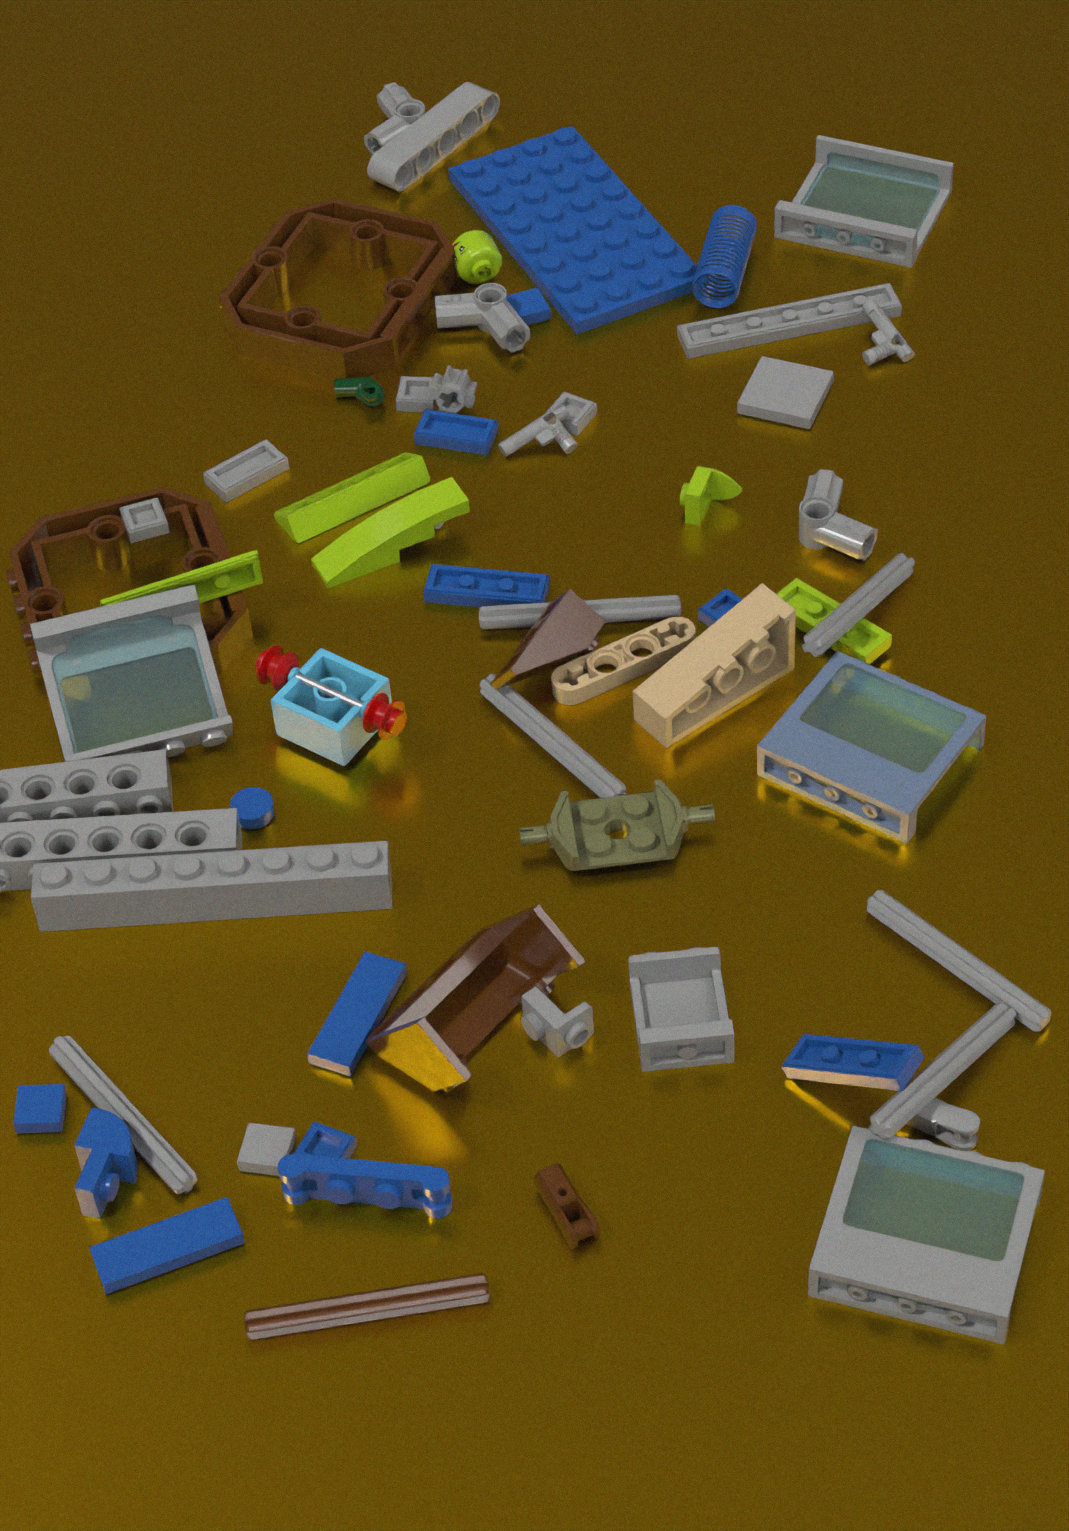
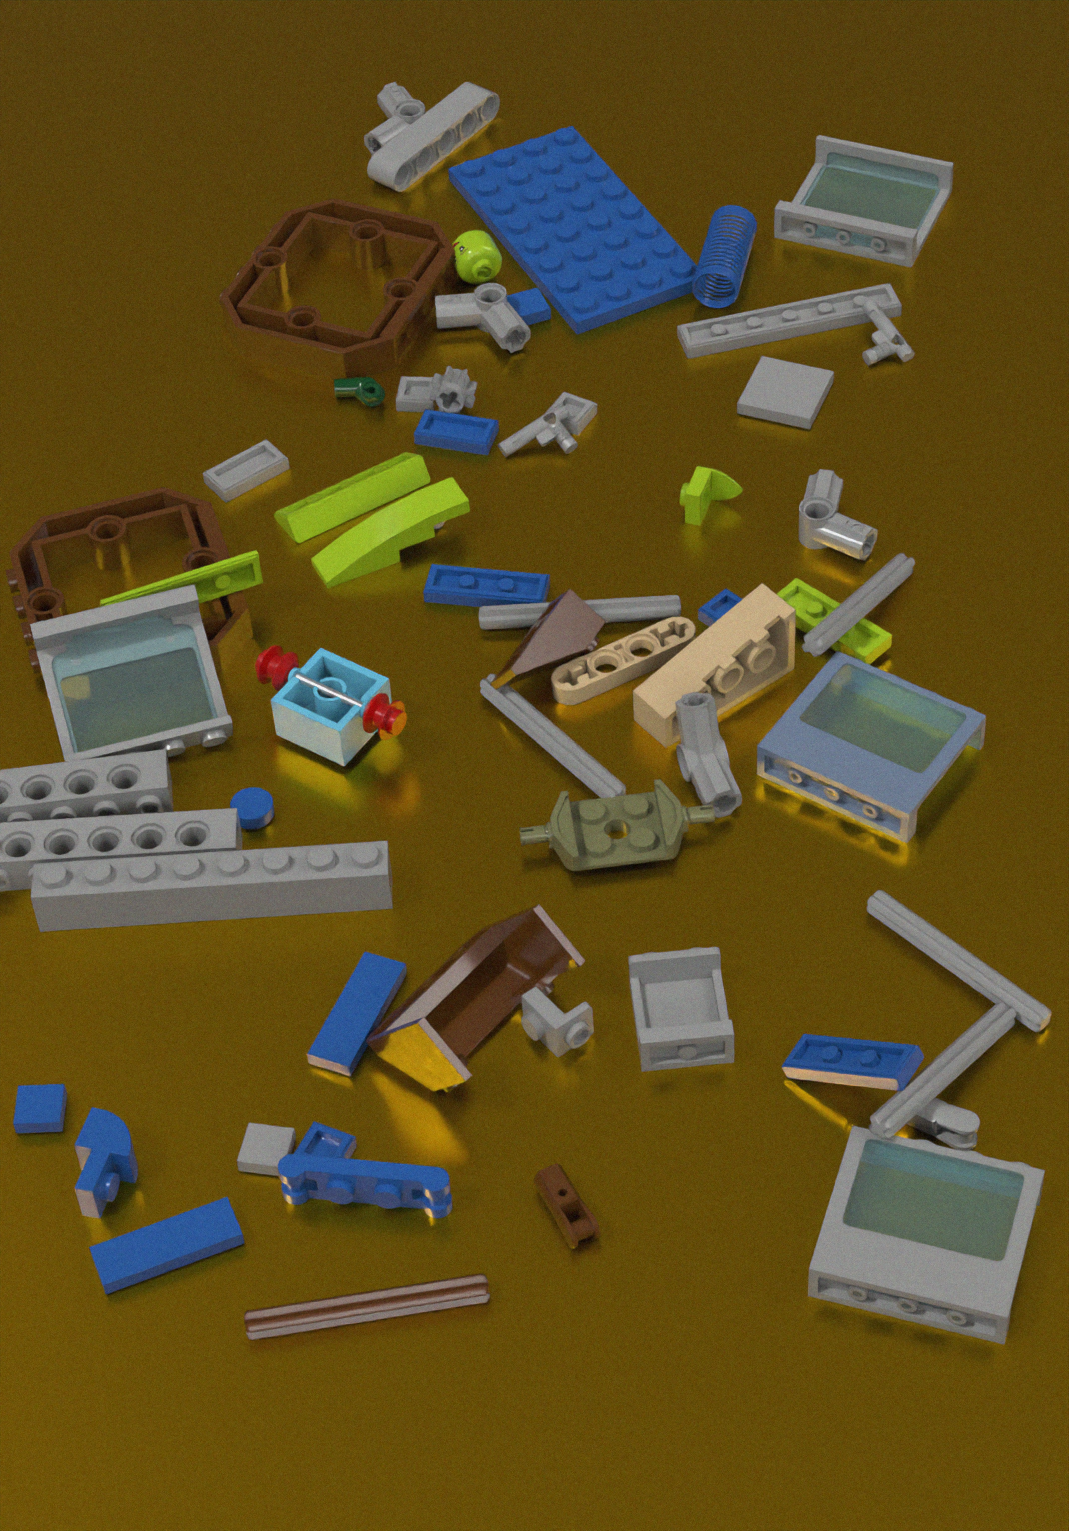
(108, 1097): light grey axle -> none
(144, 520): light grey tile -> none
(704, 754): none -> light grey piece

